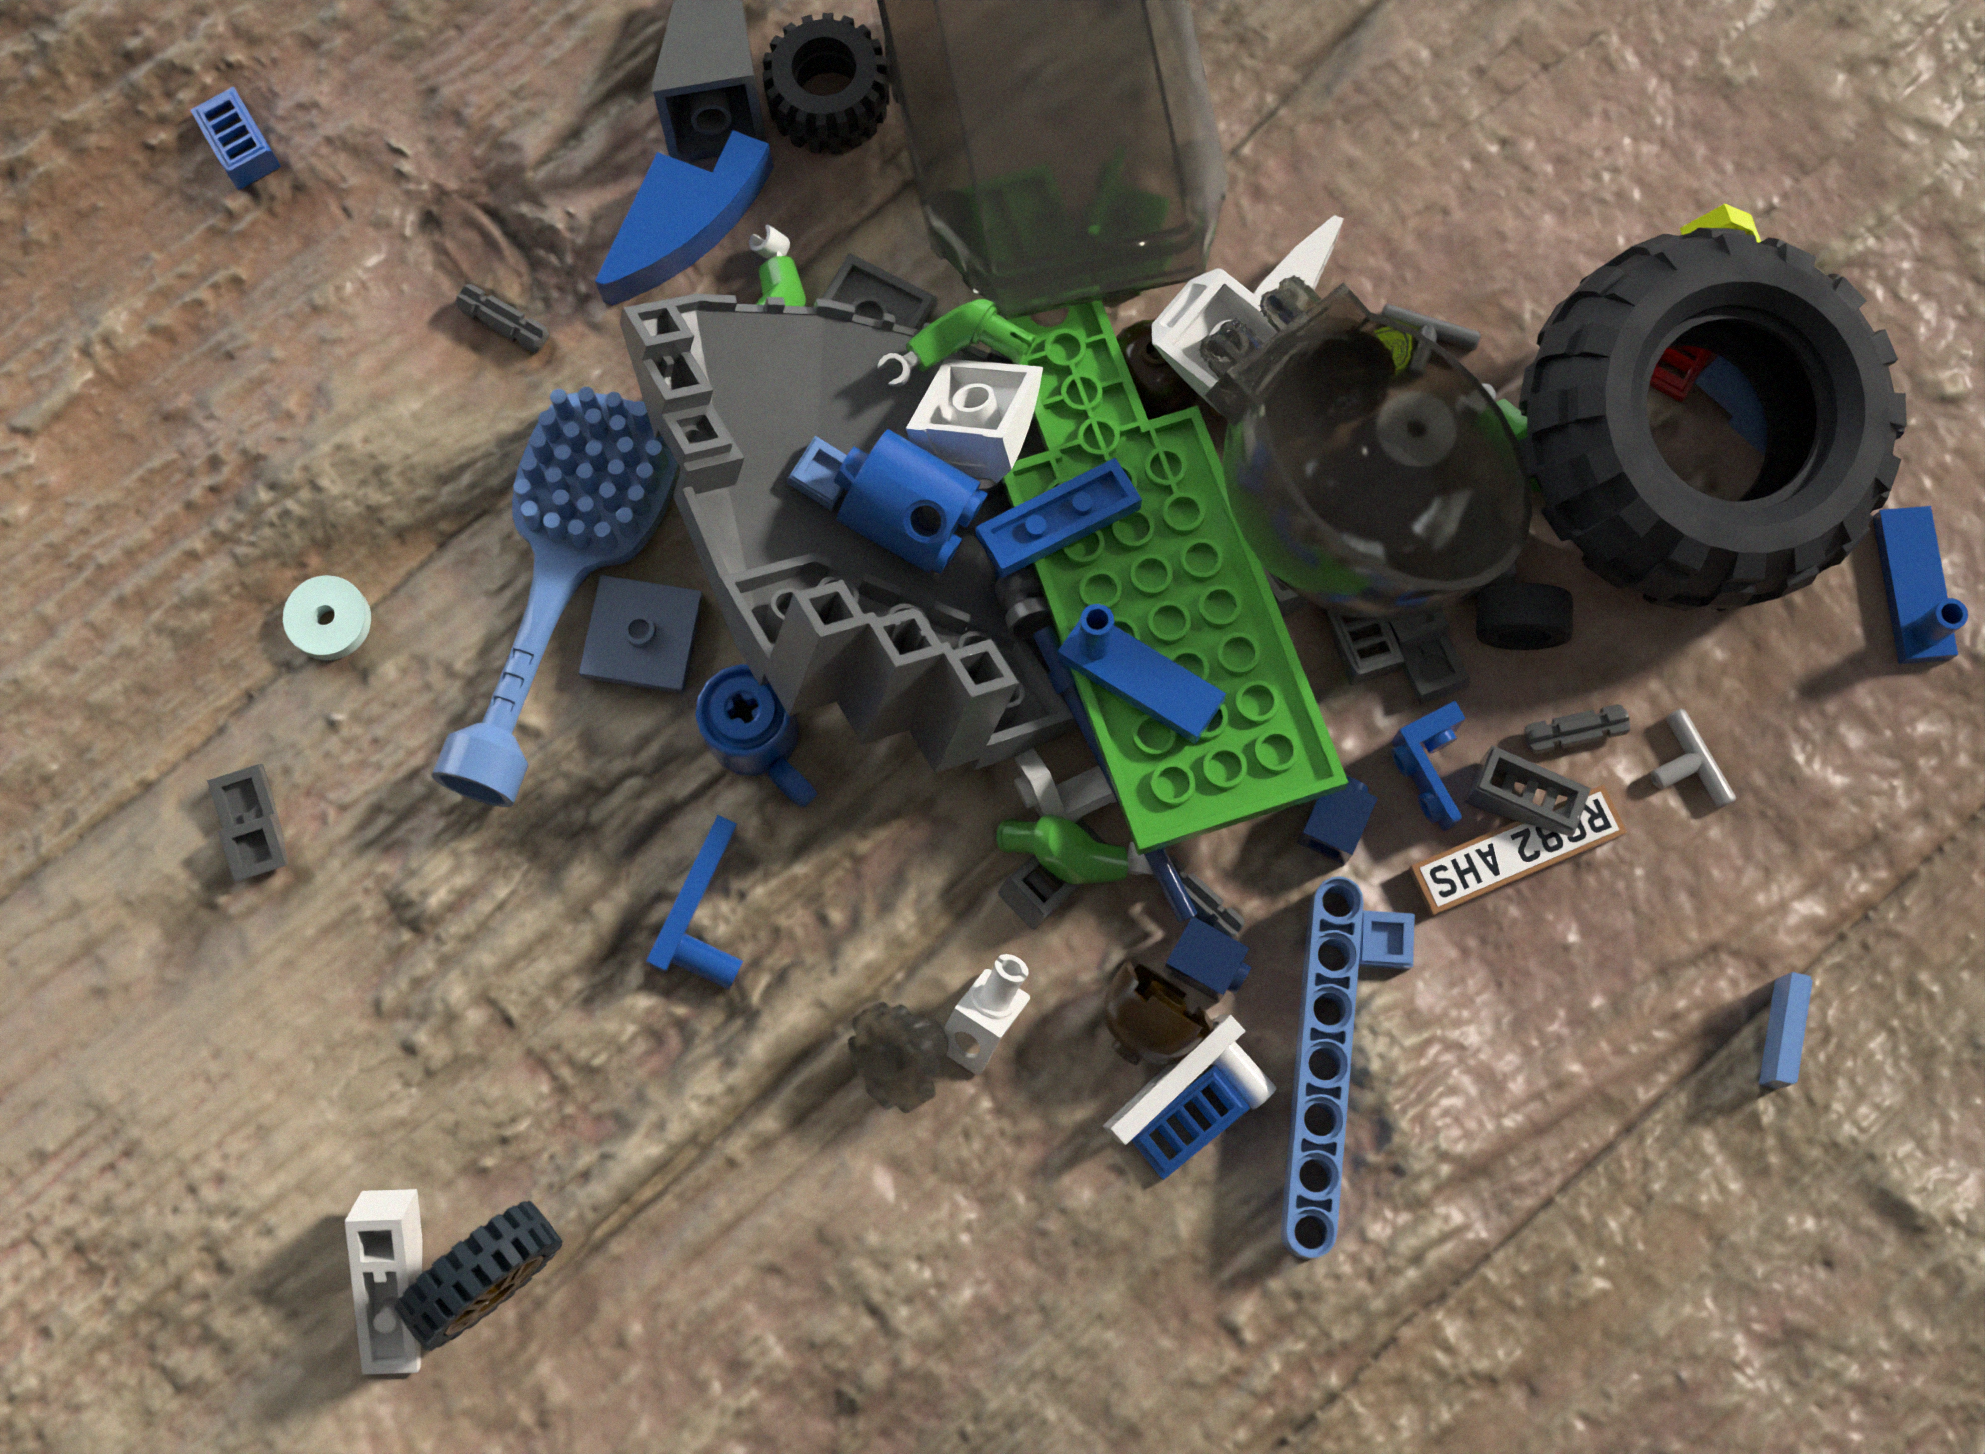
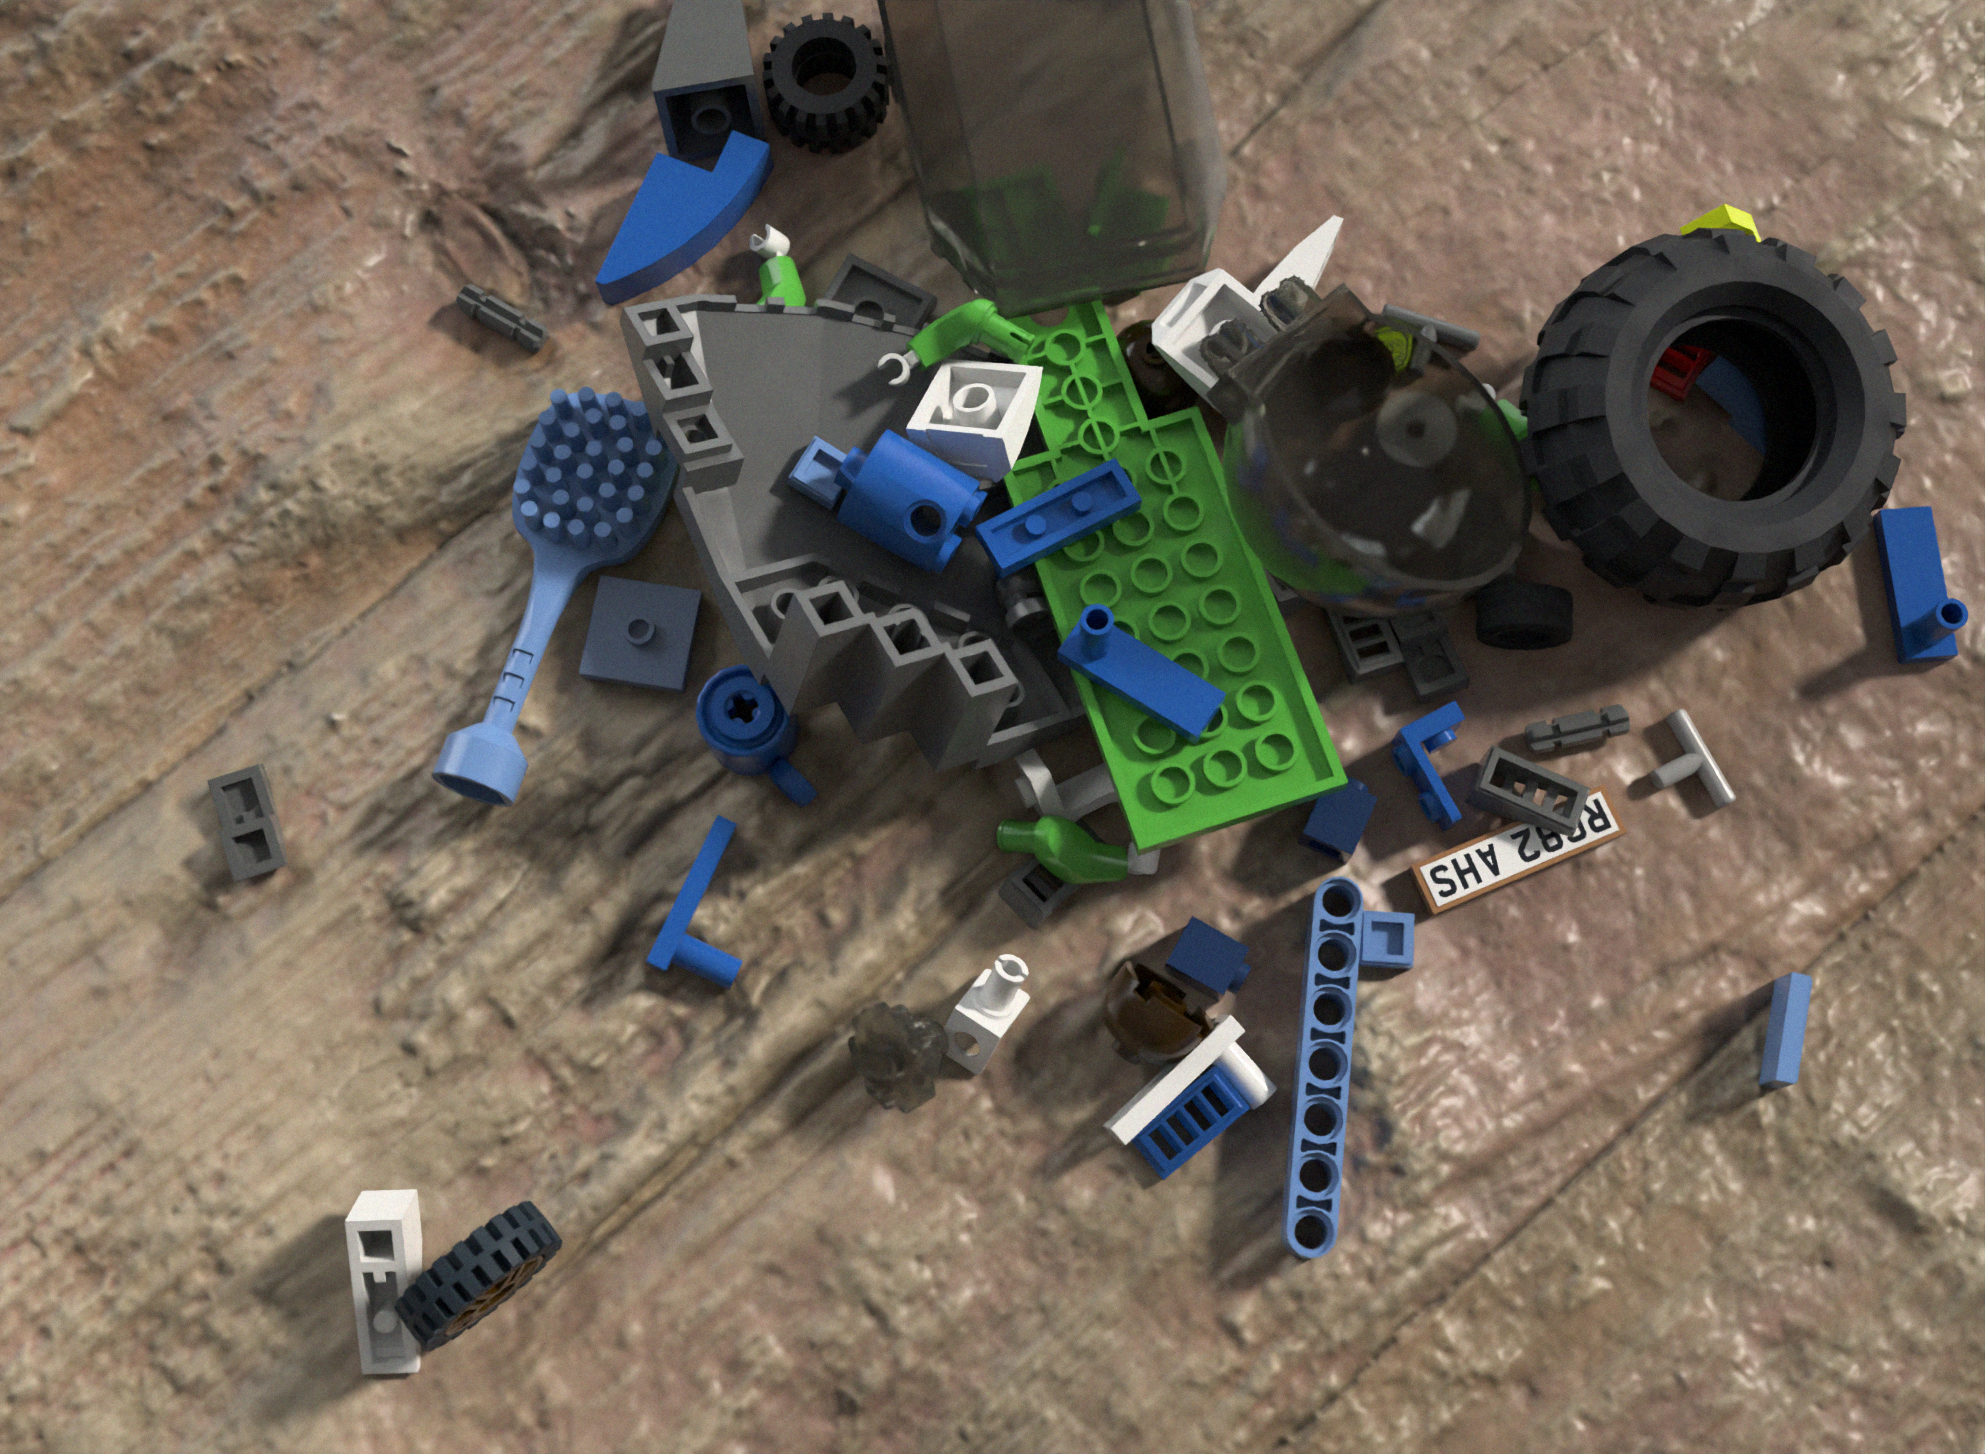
(249, 165): blue slope -> none
(315, 598): light aqua piece -> none
(1063, 682): dark blue bar -> none
(1208, 903): dark grey axle -> none

